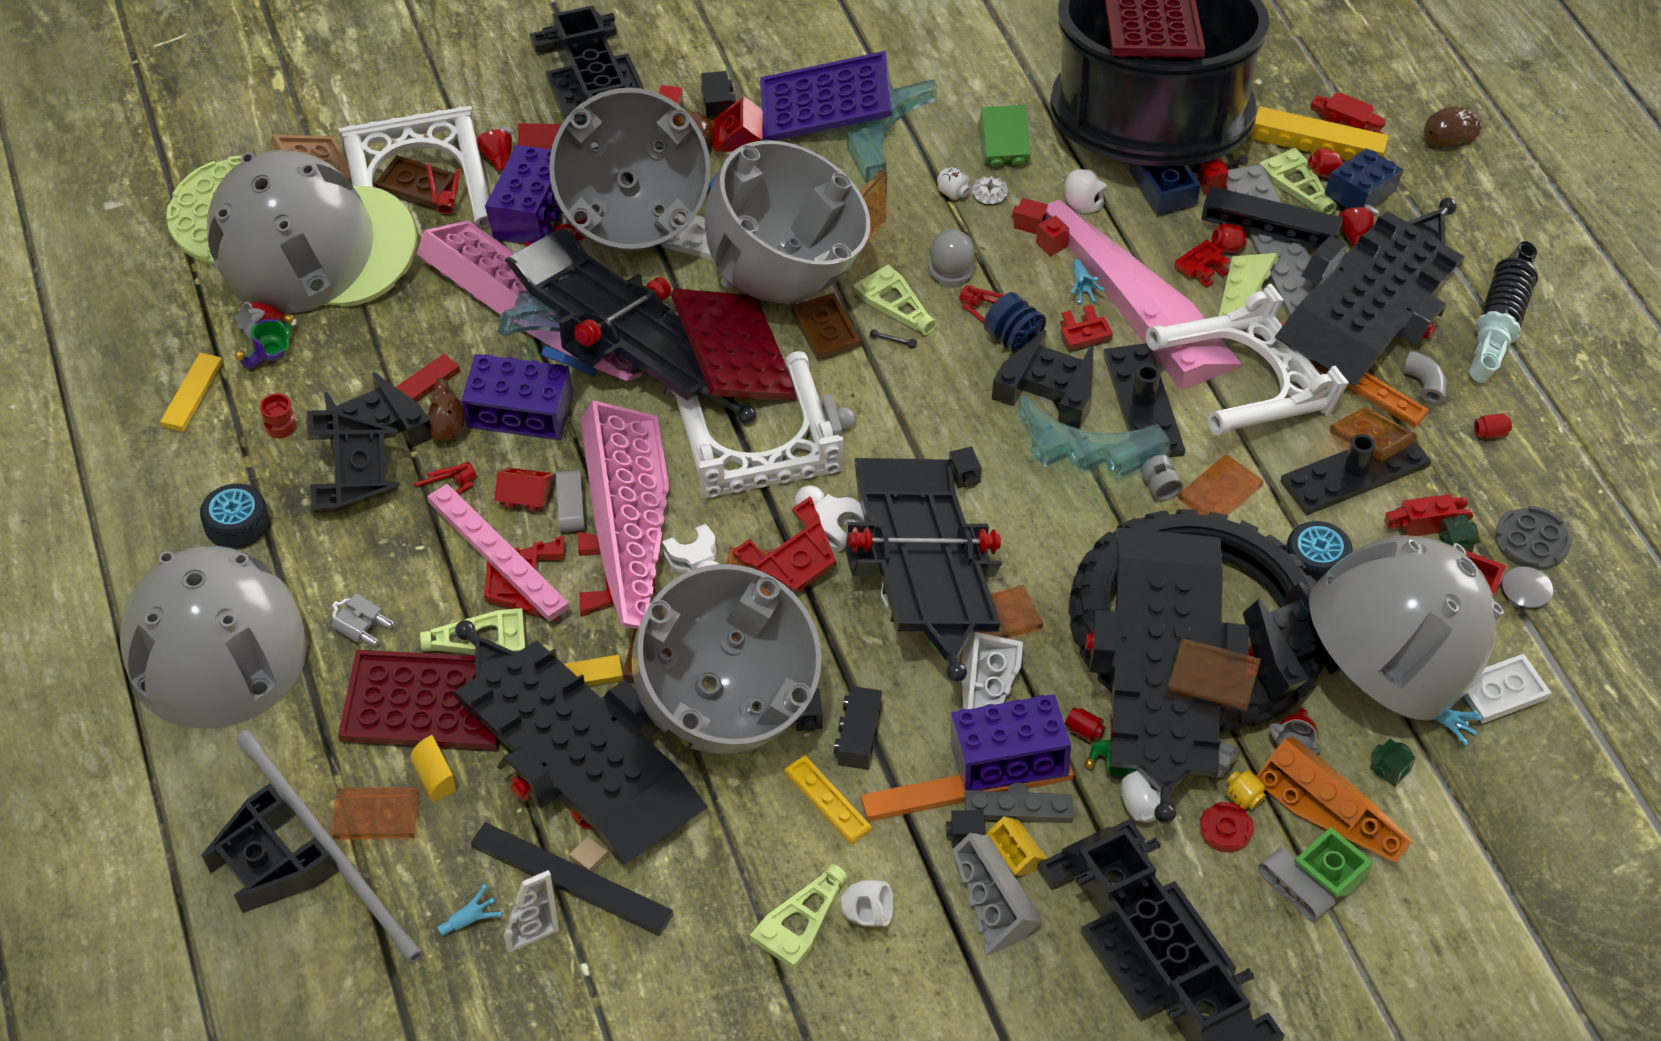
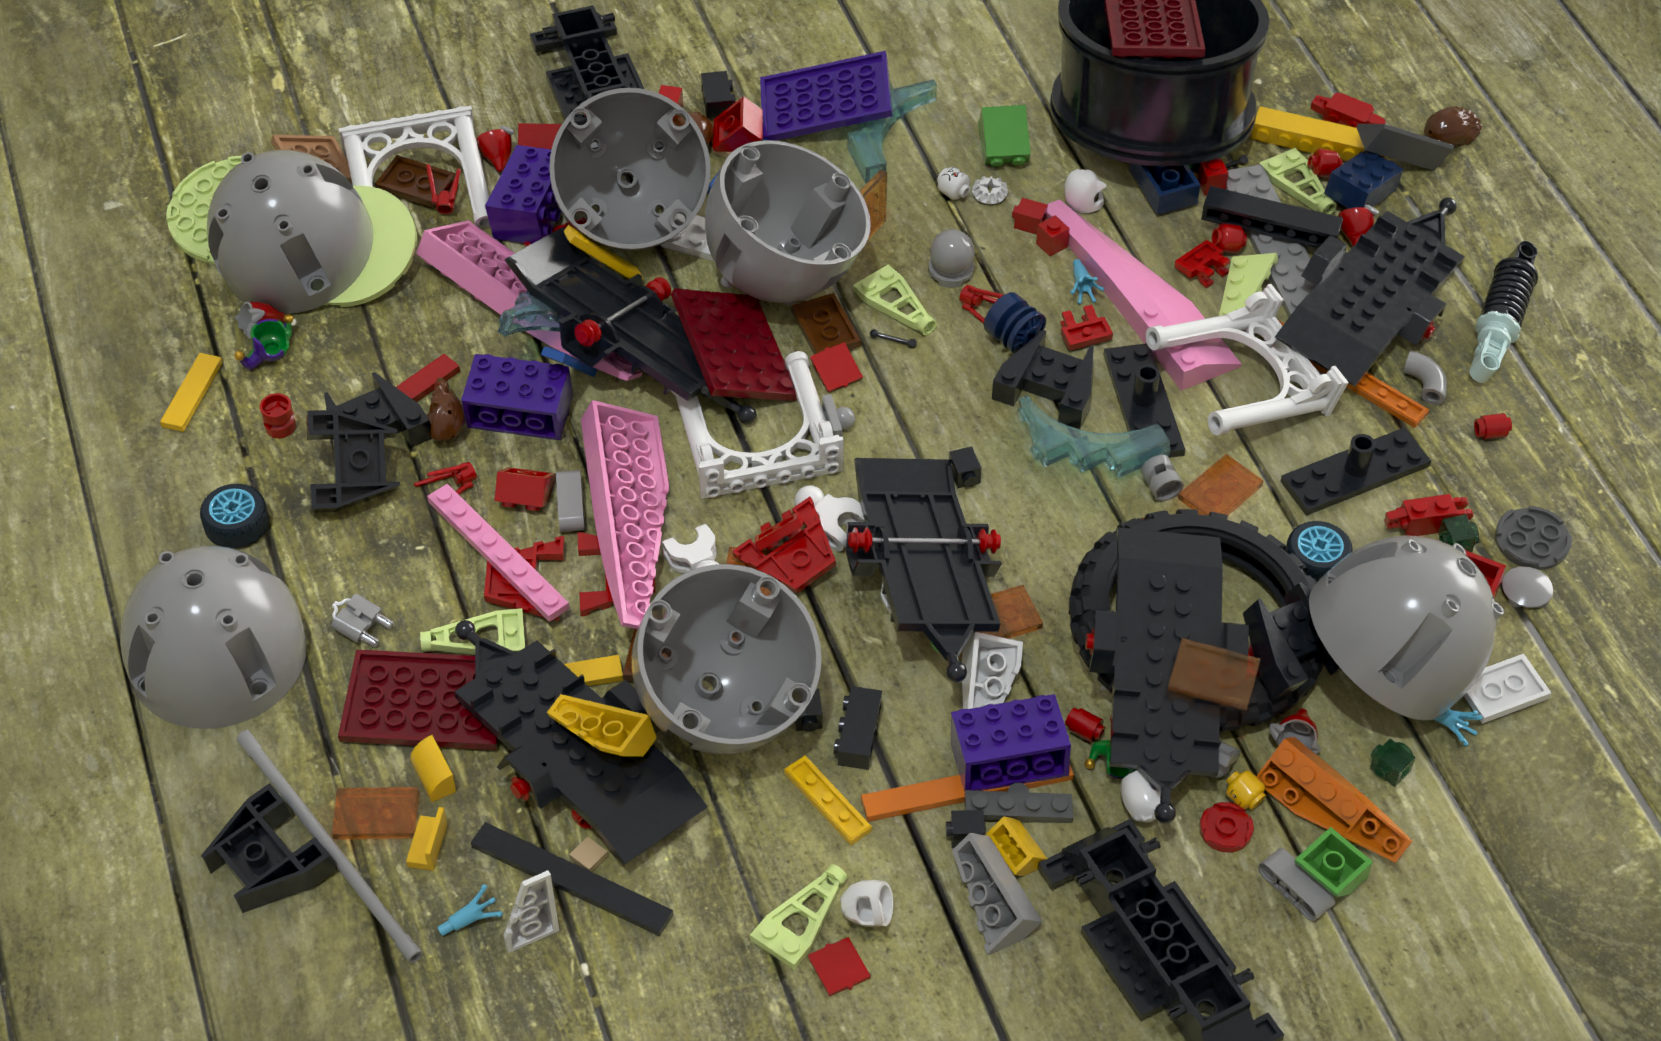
(427, 841): none -> yellow panel
(601, 253): none -> yellow tile
(605, 726): none -> yellow wedge
(770, 535): none -> red plate
(836, 367): none -> red piece
(839, 966): none -> red piece
(1387, 434): clear orange tile -> none
(1403, 145): none -> dark grey slope

